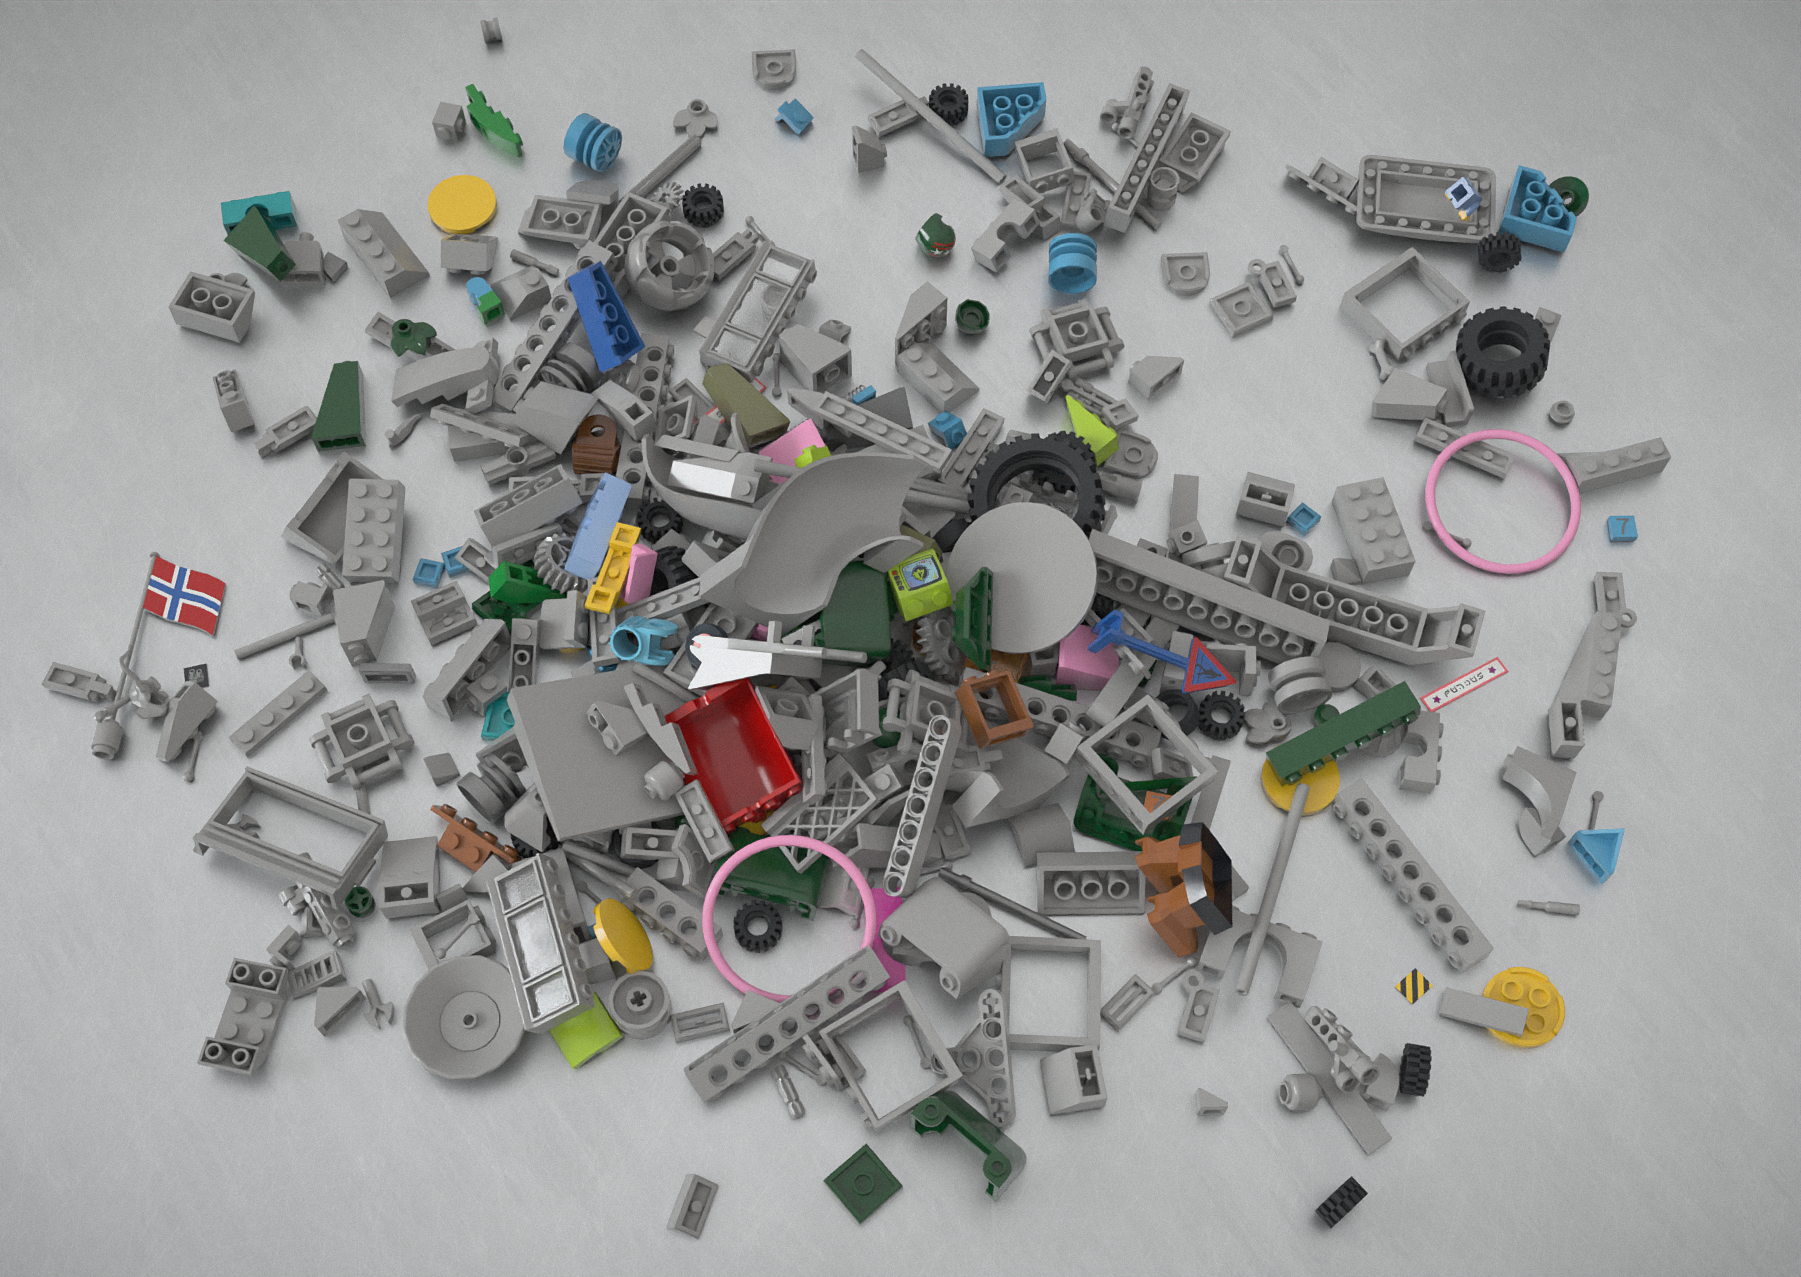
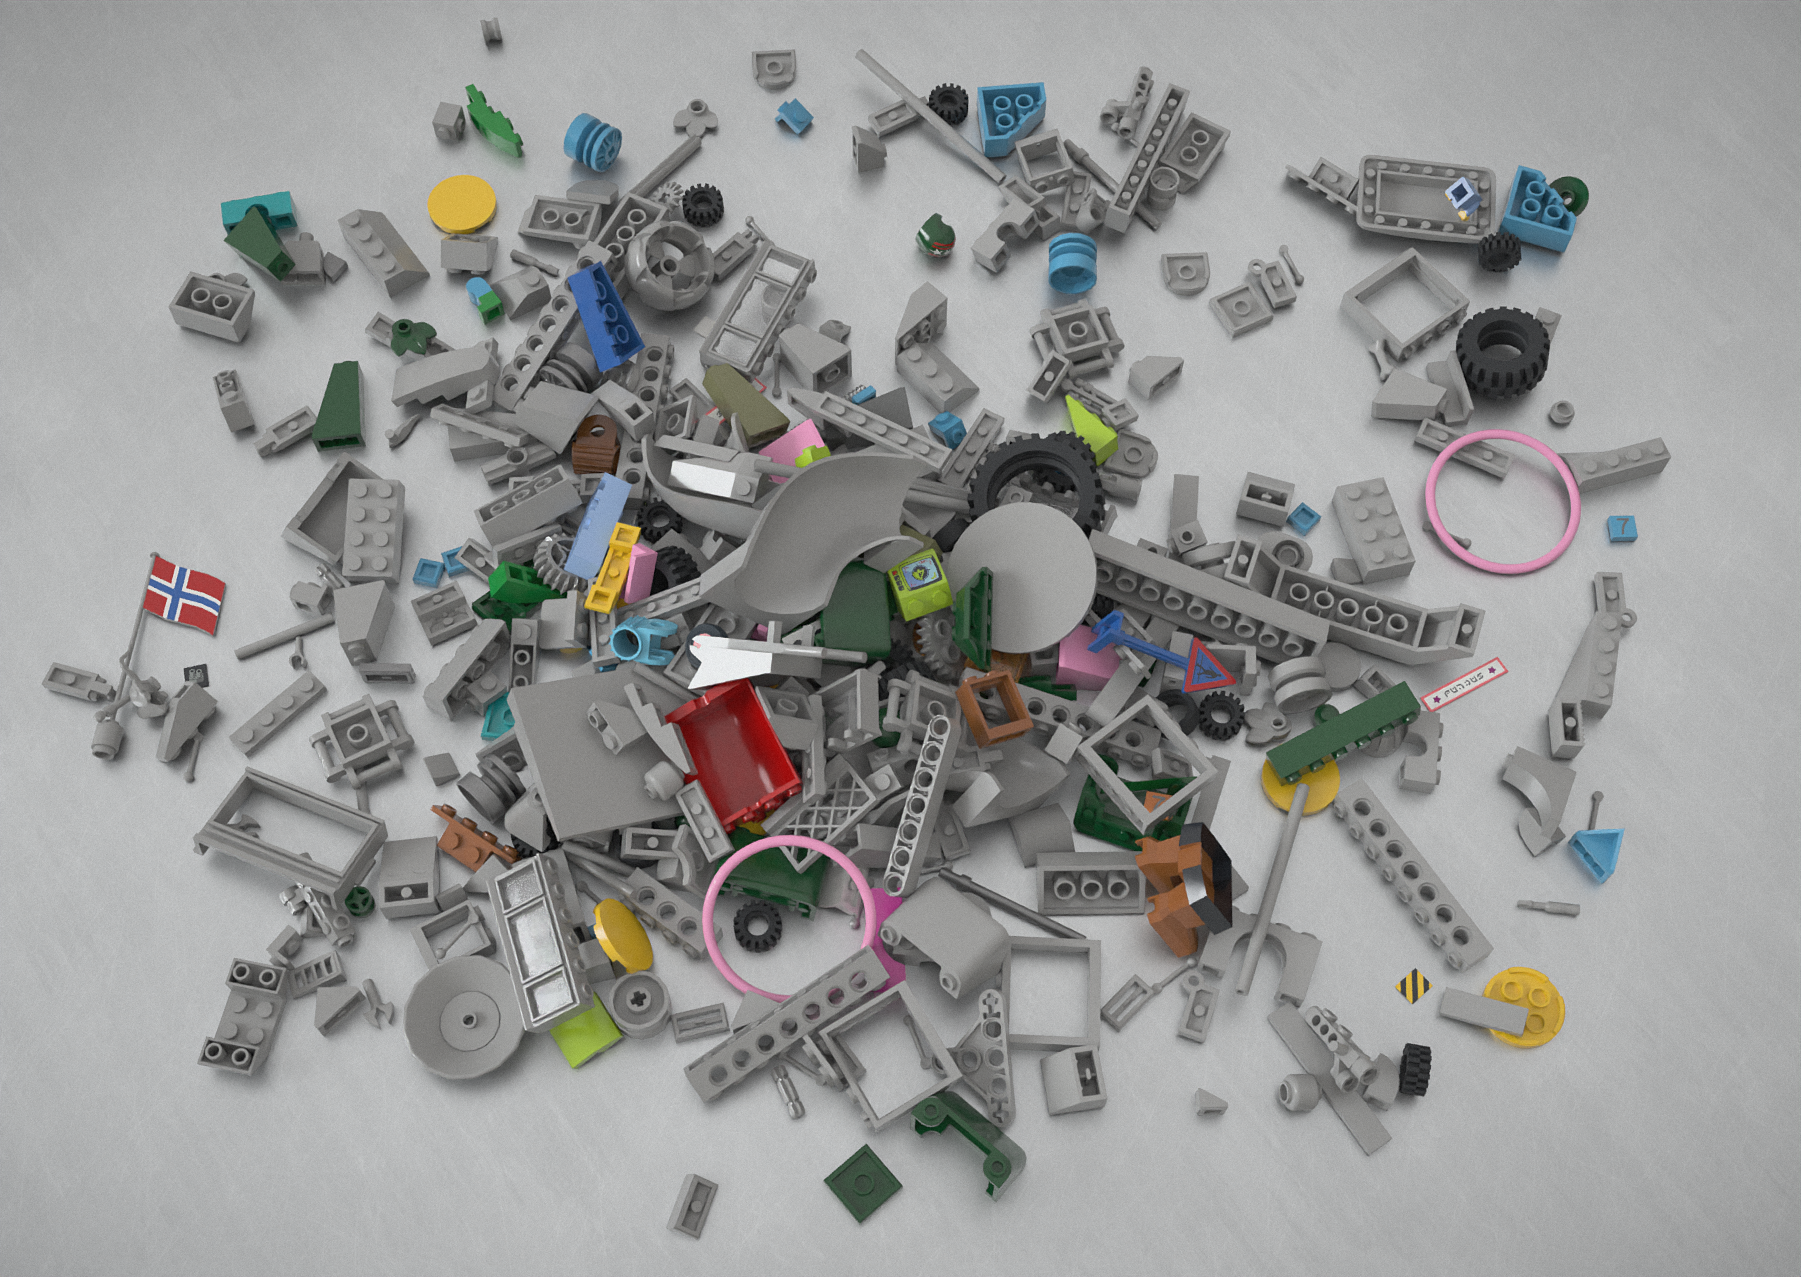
(702, 557): light grey slope -> none
(972, 317): dark green hair -> none
(1341, 1202): black tyre -> none

